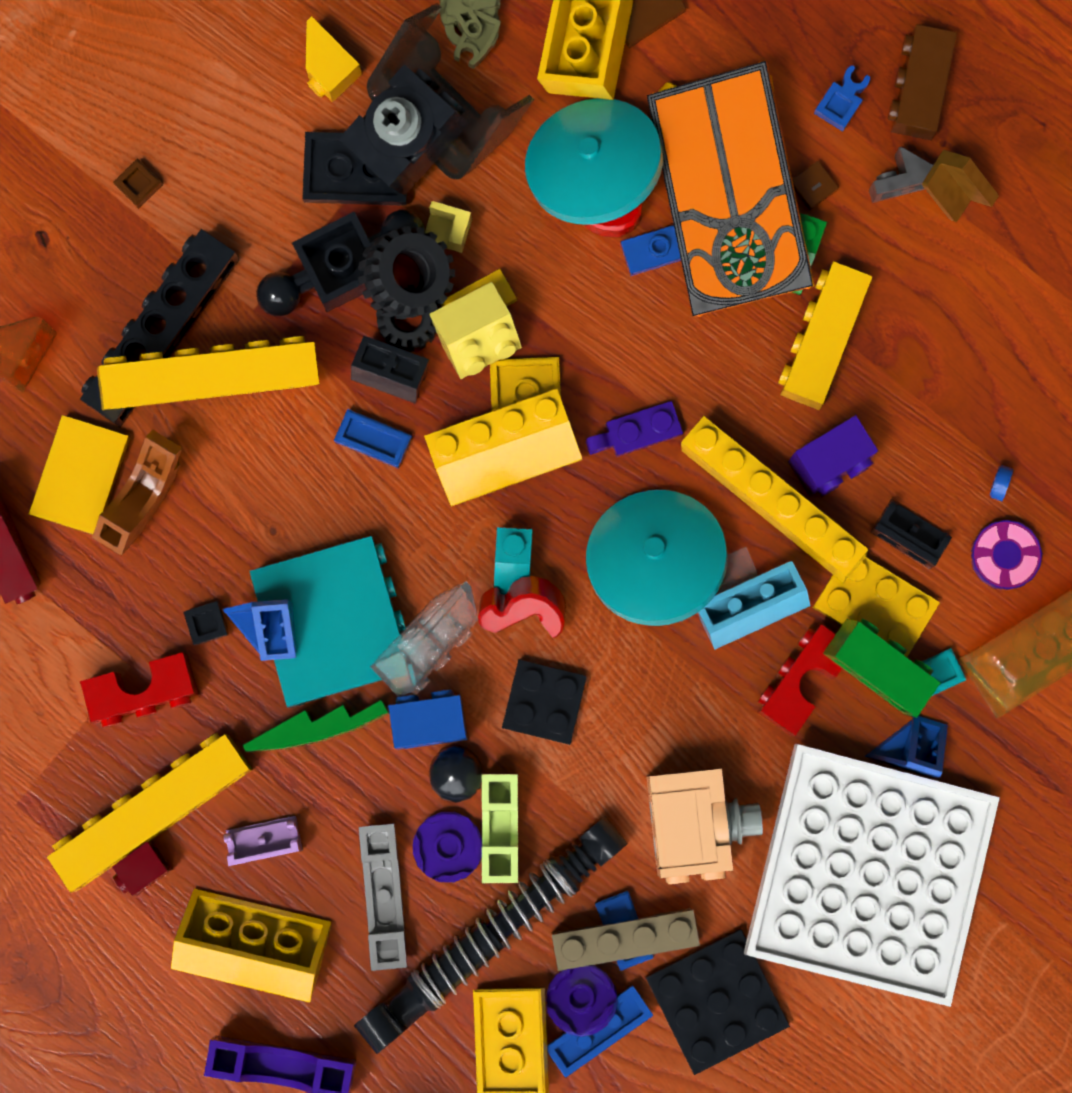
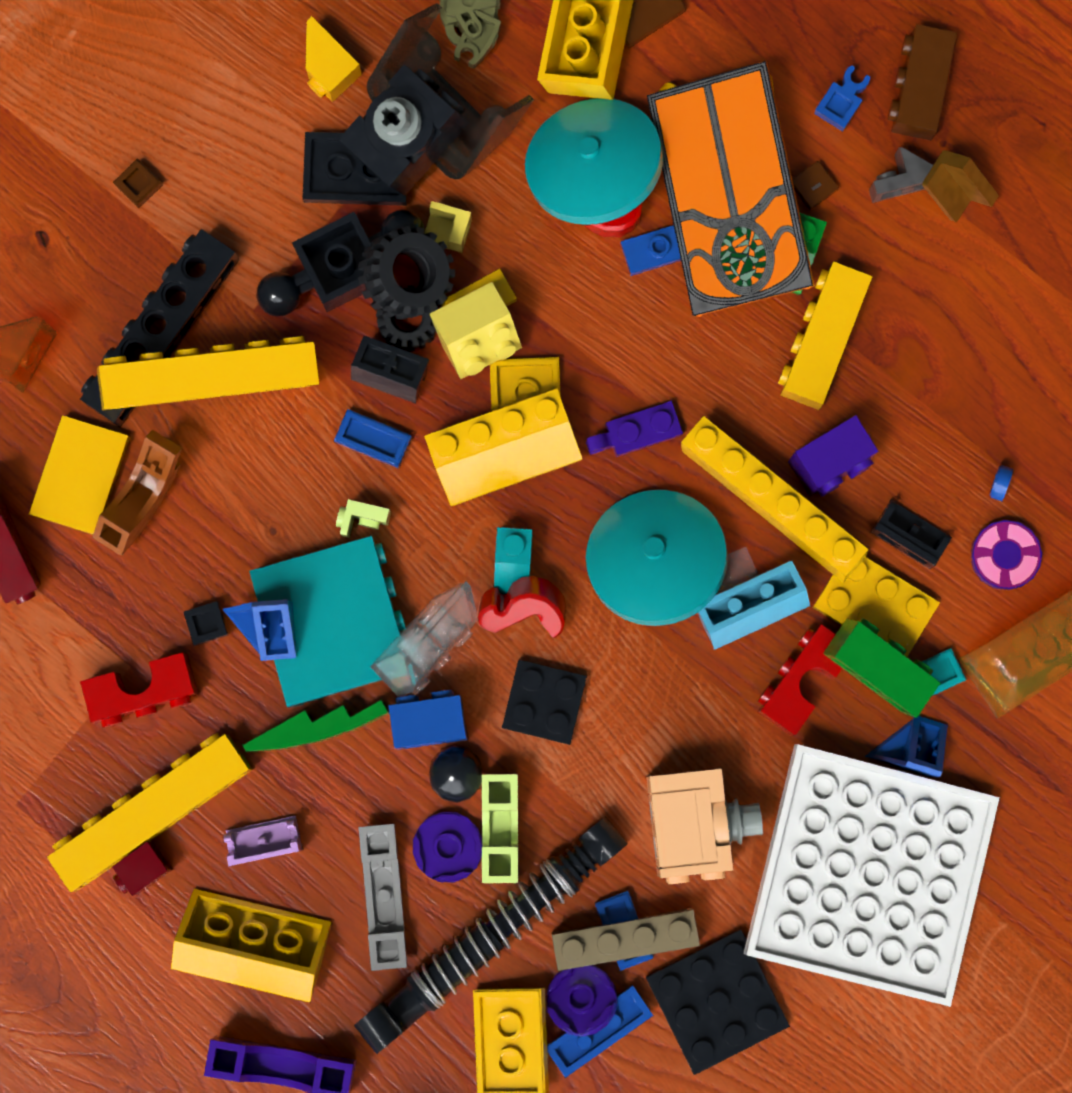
(368, 515): none -> yellowish green bracket

